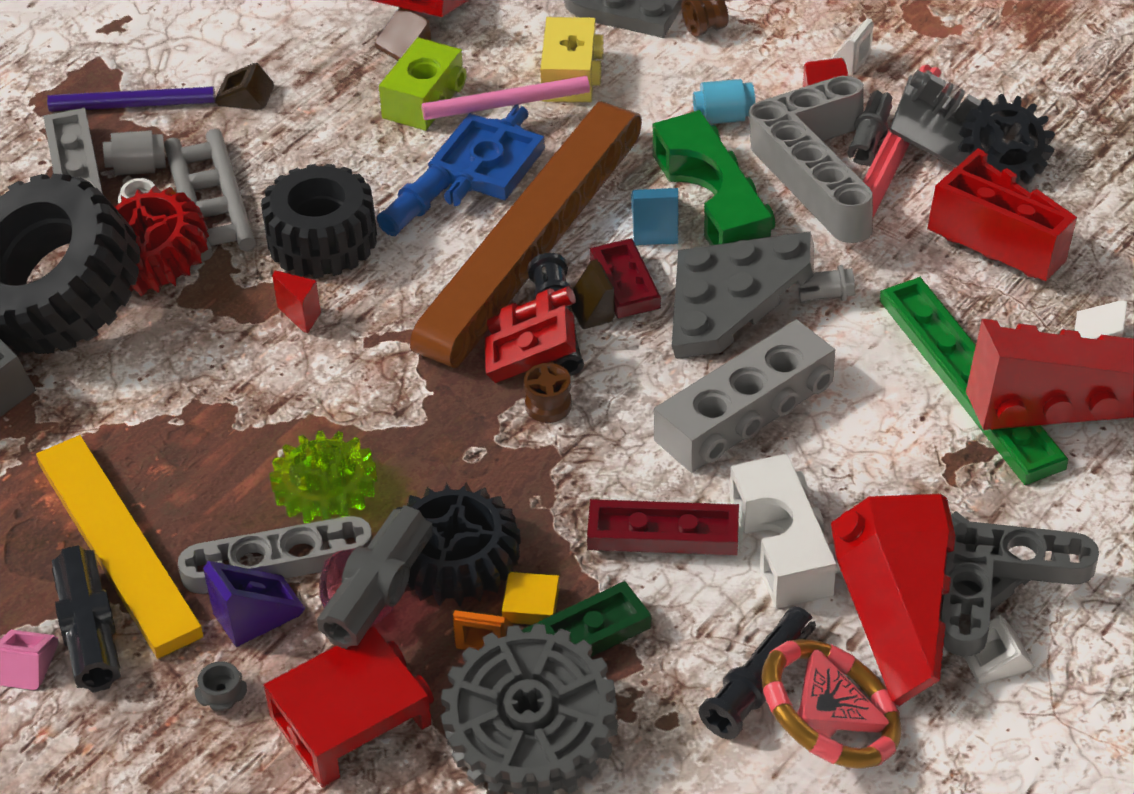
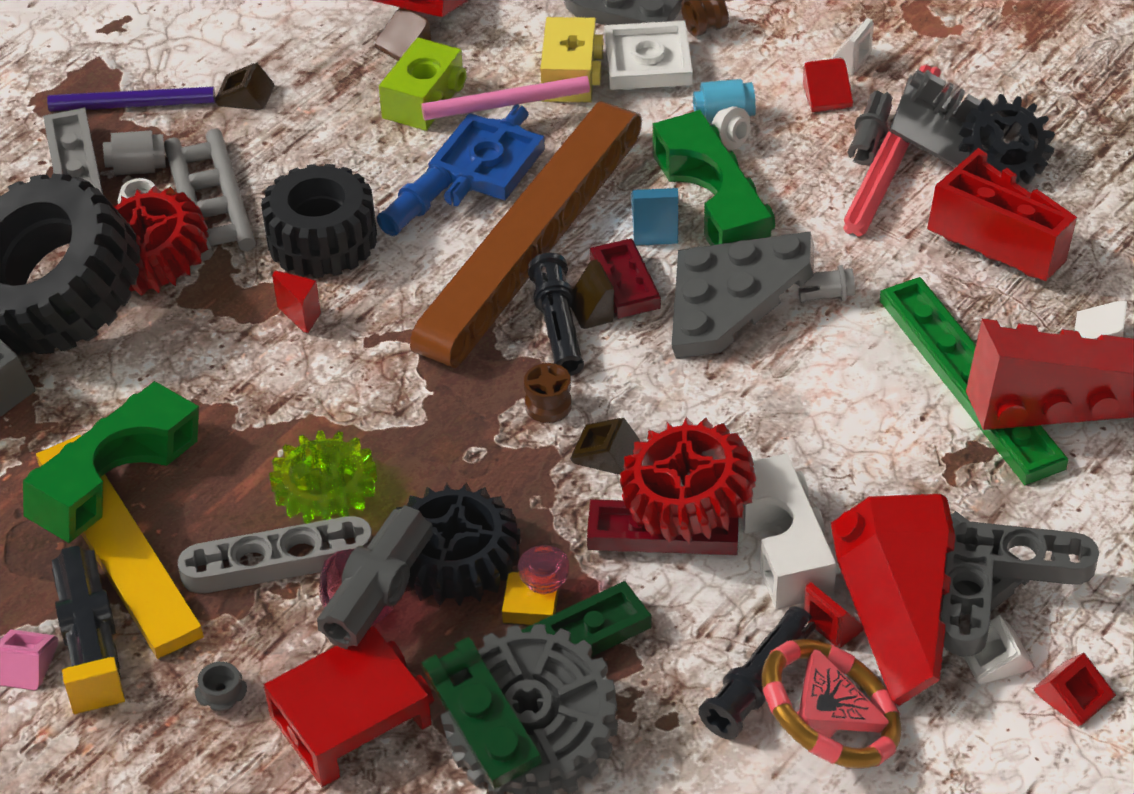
(68, 489): none -> green arch
(93, 685): none -> yellow tile
(249, 600): dark purple slope -> none
(472, 627): orange slope -> none
(482, 714): none -> dark green plate
(530, 334): red plate -> none
(543, 568): none -> clear pink plate
(605, 445): none -> dark brown slope
(648, 55): none -> white plate
(688, 480): none -> red gear
(732, 126): none -> white plate
(744, 395): light grey brick -> none
(789, 140): light grey beam -> none
(830, 618): none -> red slope
(1075, 689): none -> red slope

